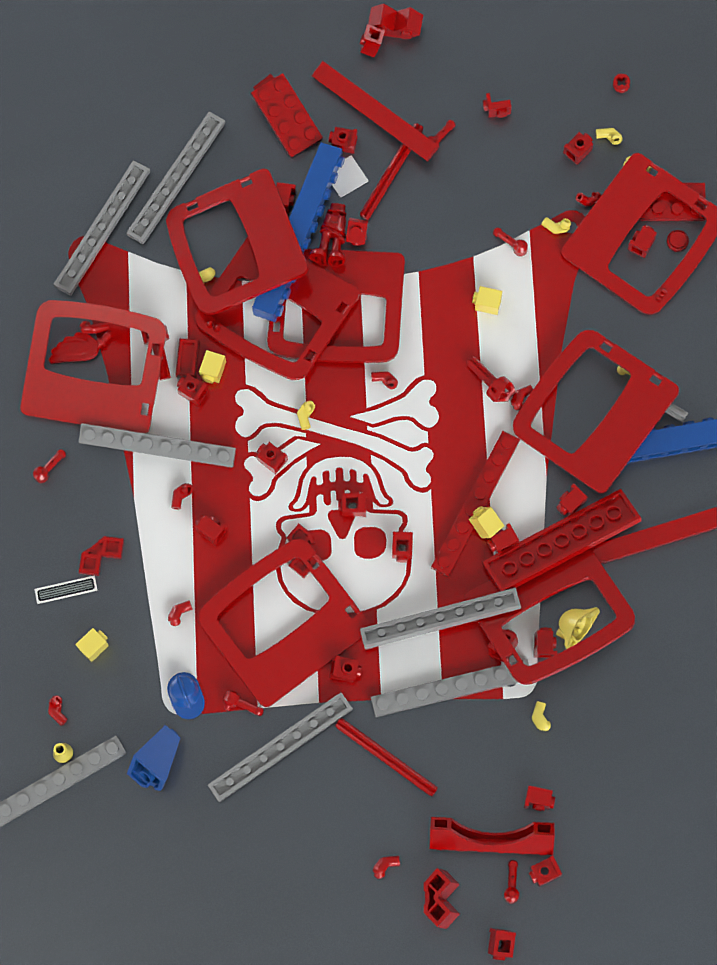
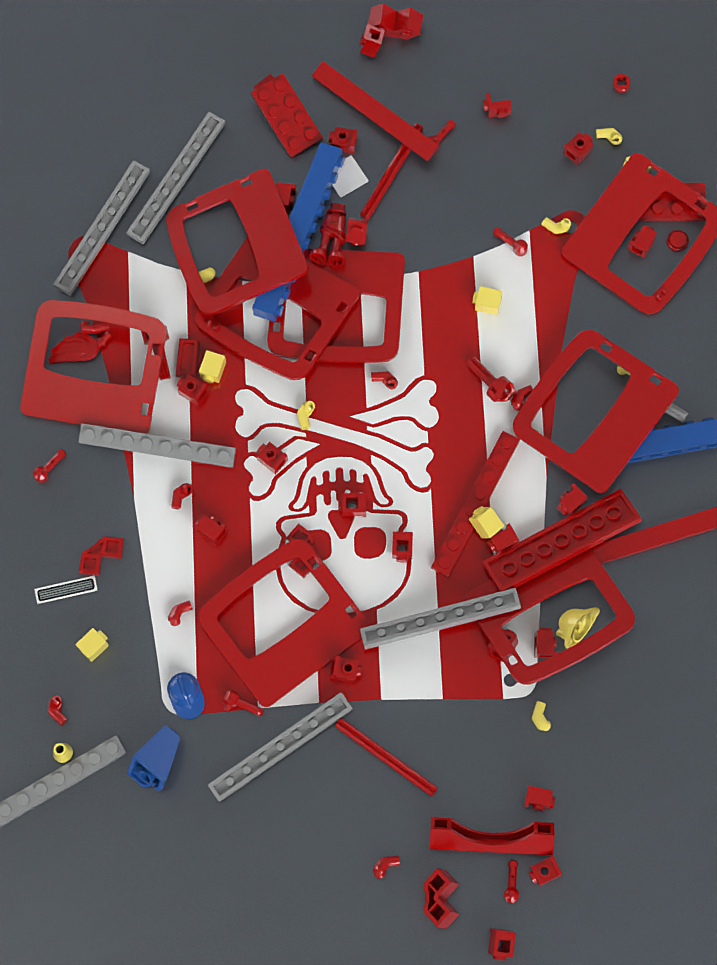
(443, 690): light grey plate -> none
(588, 201): red arm -> none

